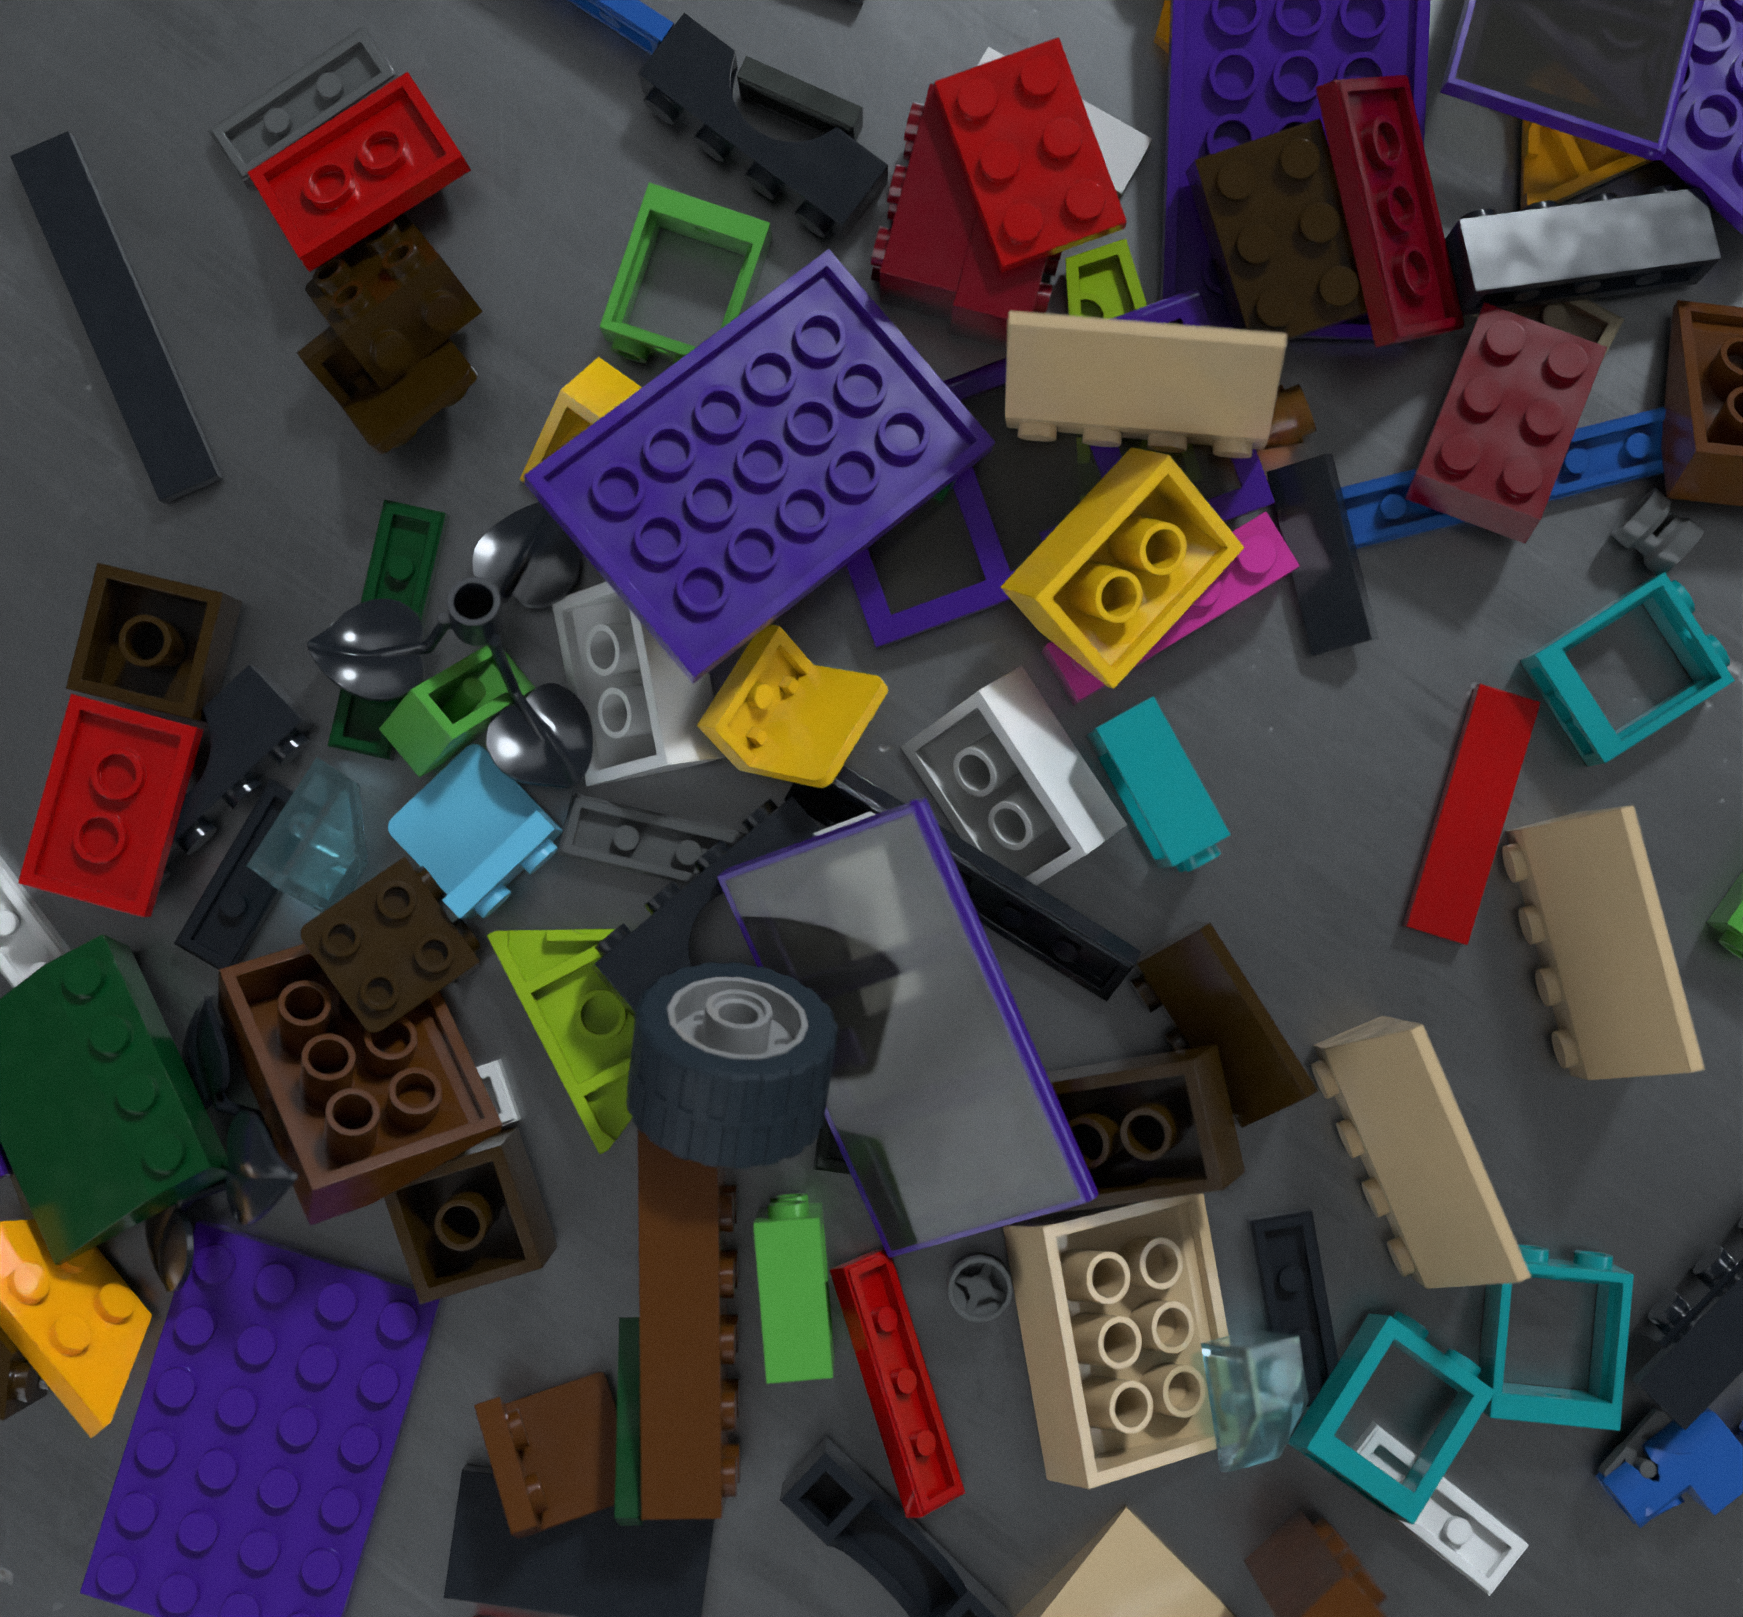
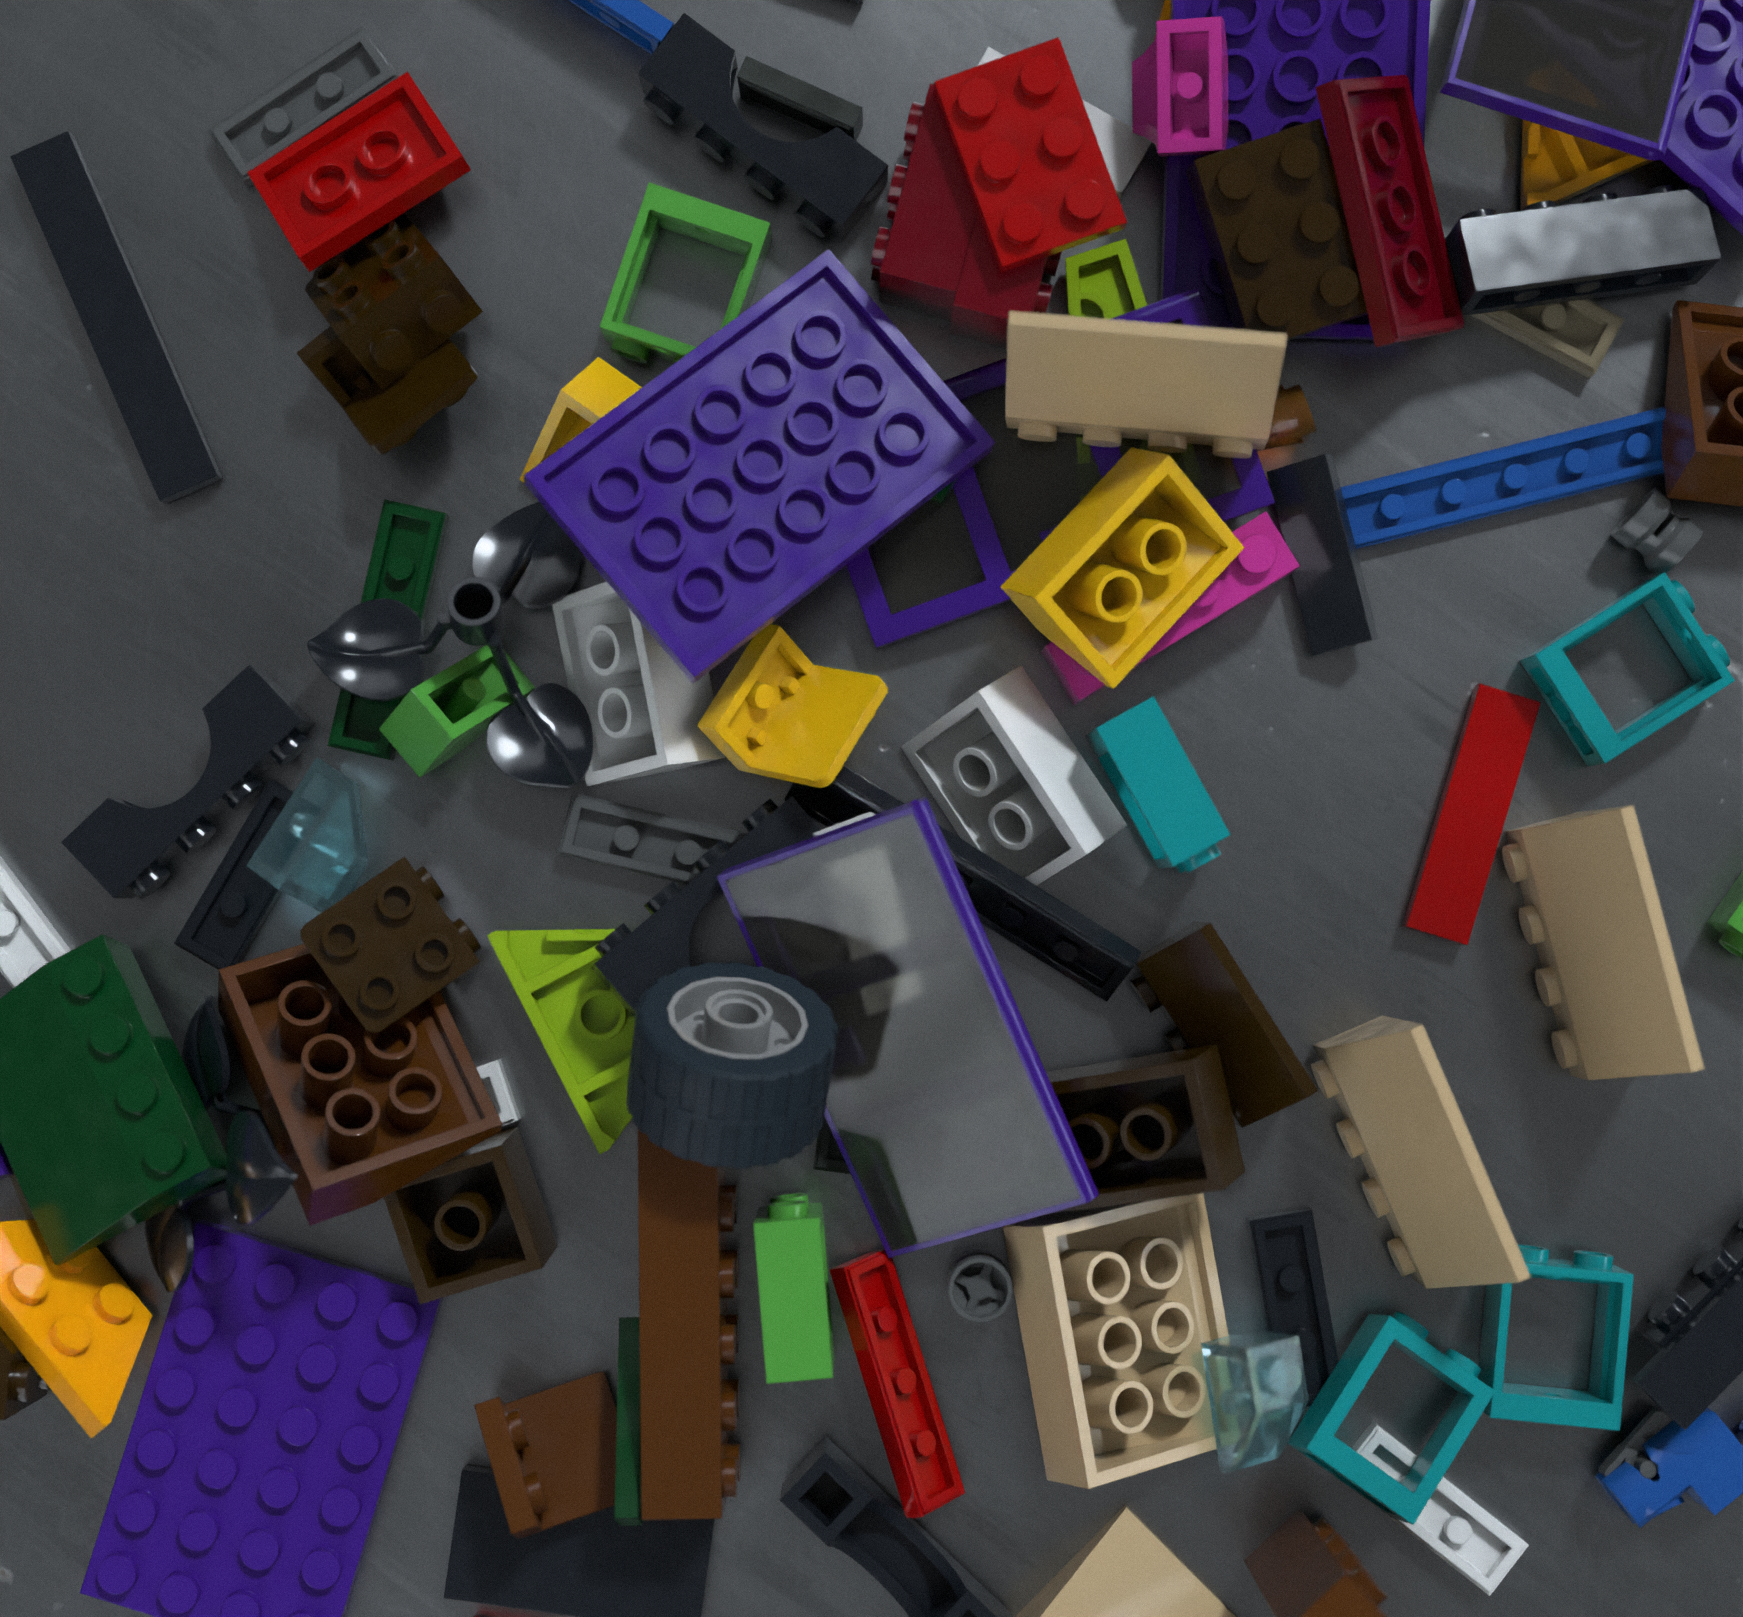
(110, 806): red plate -> none
(153, 642): dark brown brick -> none
(475, 832): medium azure bracket -> none
(1183, 88): none -> dark pink slope
(1506, 423): dark red brick -> none

